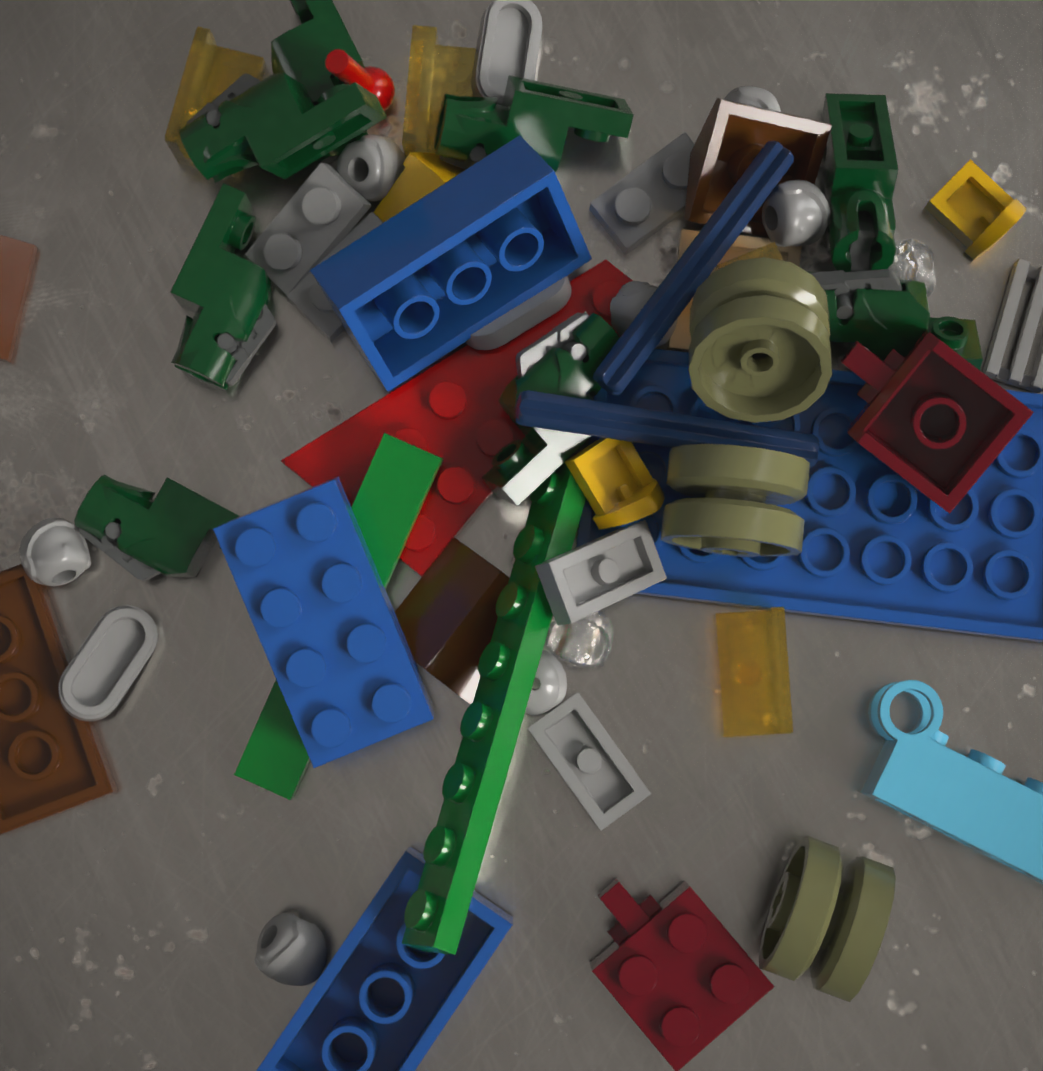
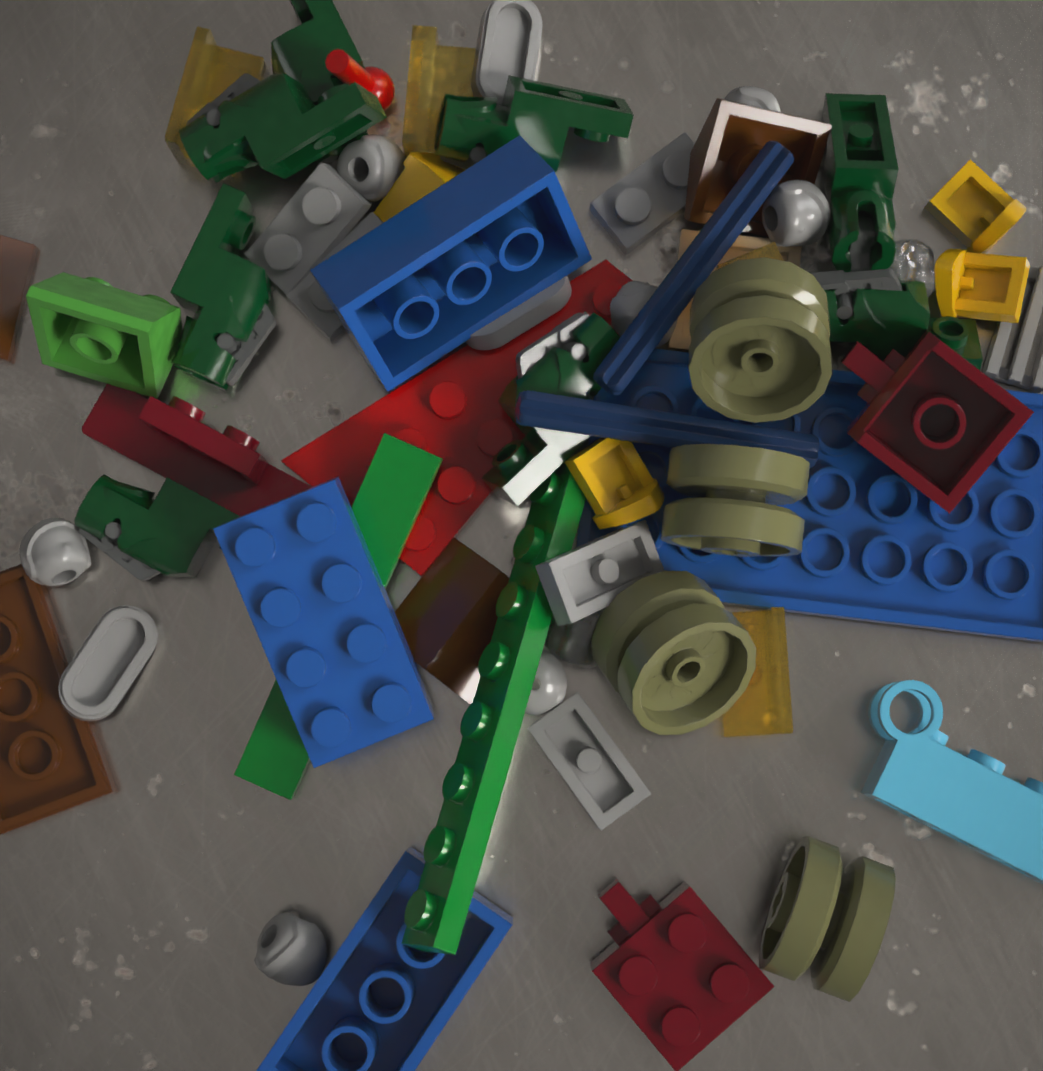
(105, 332): none -> bright green slope
(185, 450): none -> dark red bracket
(673, 652): none -> olive wheel
(980, 285): none -> yellow tile

